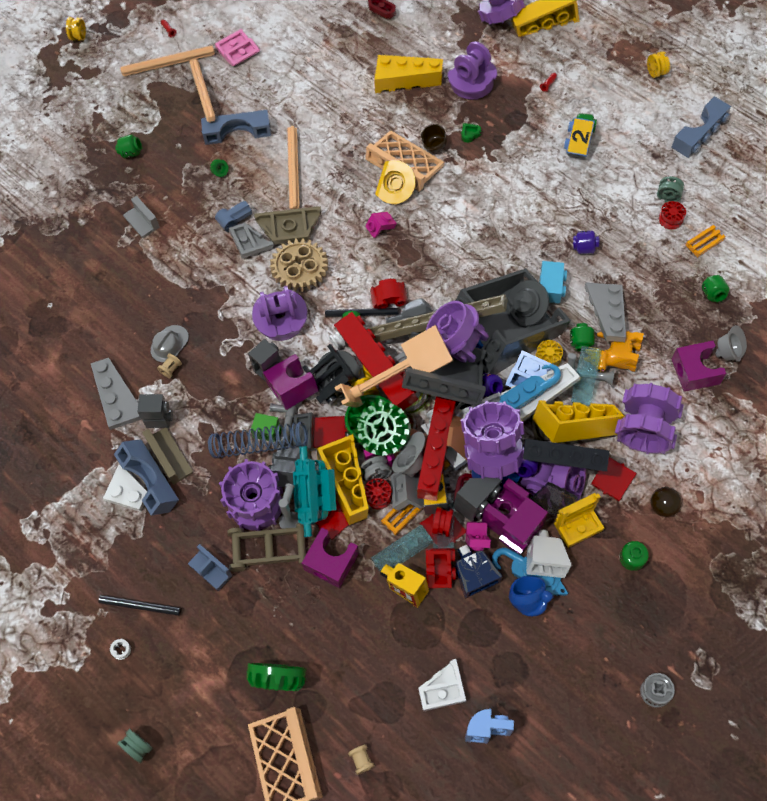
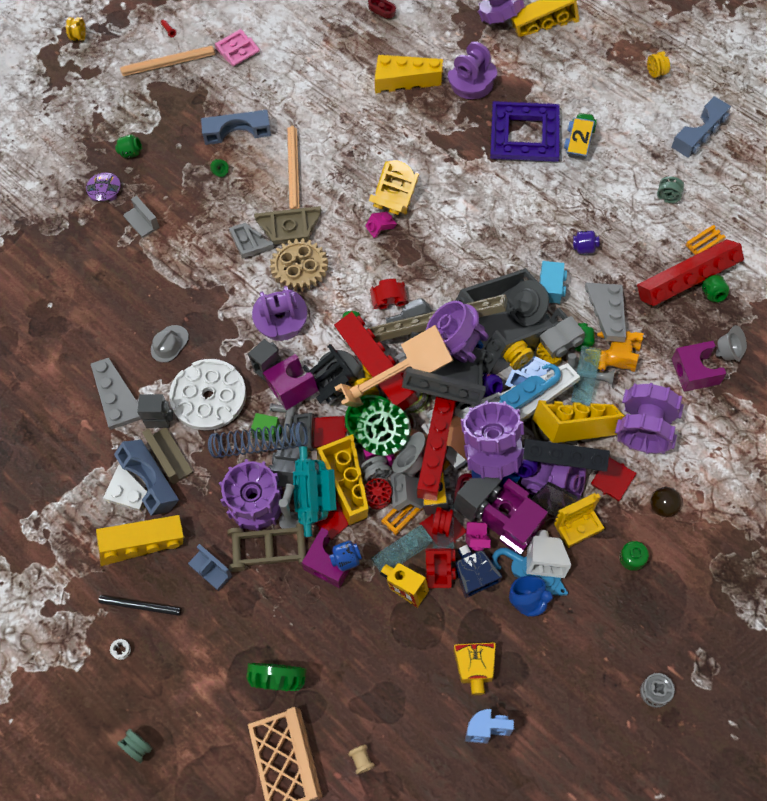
(103, 187): none -> medium lavender dish
(138, 539): none -> yellow wedge
(171, 362): tan bush -> none
(202, 90): light nougat axle -> none
(215, 411): none -> white plate
(231, 217): sand blue piece -> none
(337, 340): white bush -> none
(345, 555): none -> blue head
(363, 312): black bar -> none
(379, 157): light nougat fence -> none
(394, 203): none -> yellow plate
(434, 138): dark brown hair -> none
(443, 688): white wing -> none
(469, 132): green tile -> none
(475, 664): none -> yellow torso
(506, 111): none -> dark purple plate
(518, 355): none -> yellow wheel
(545, 86): red piece -> none
(562, 337): none -> light grey brick
(666, 215): red wheel -> none
(690, 272): none -> red brick

